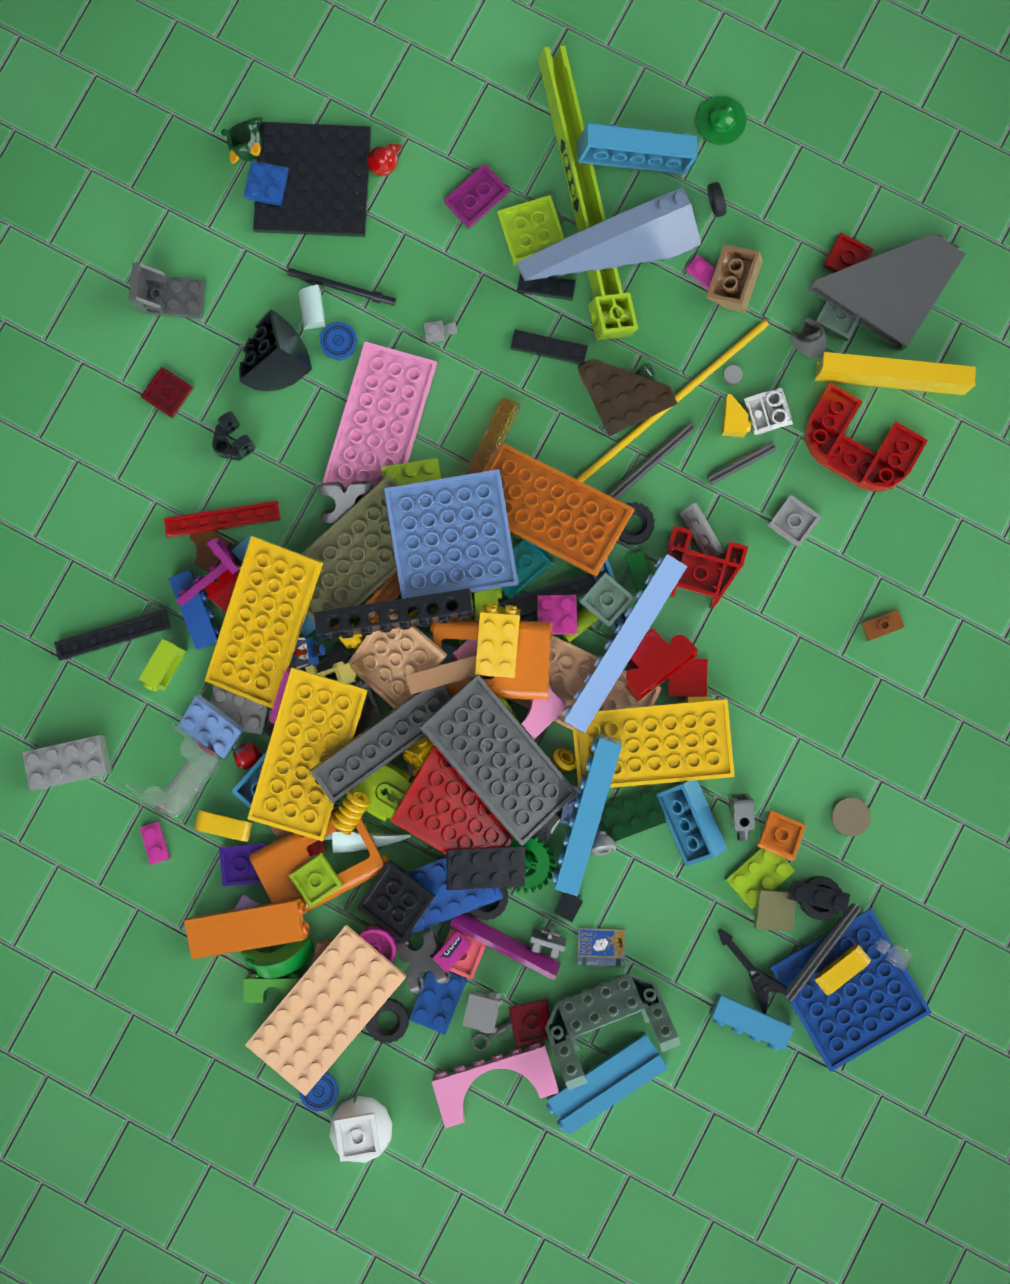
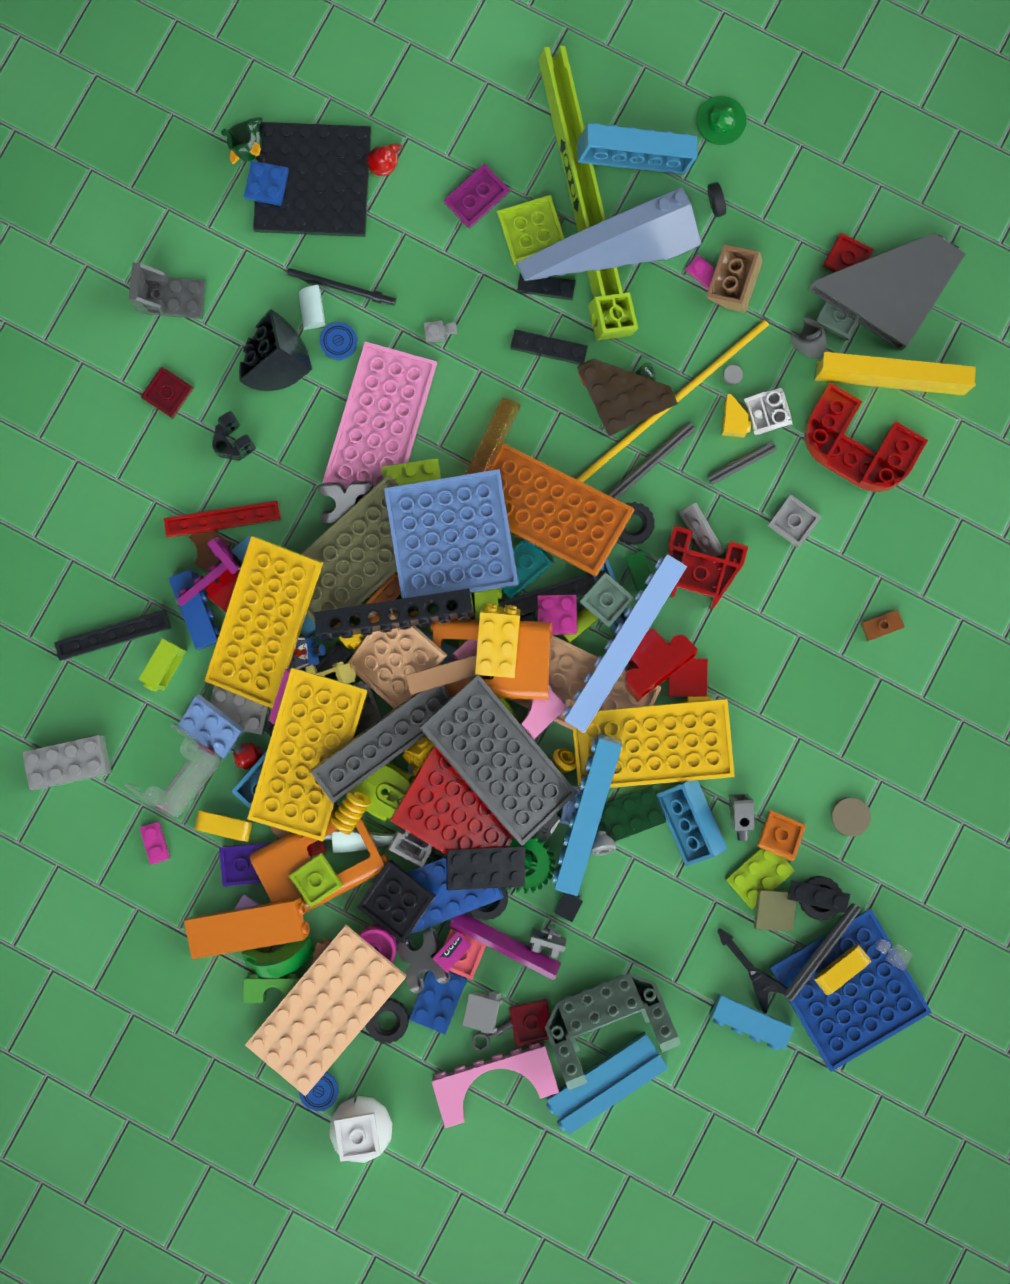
(410, 847): none -> light grey plate
(601, 946): piece -> none

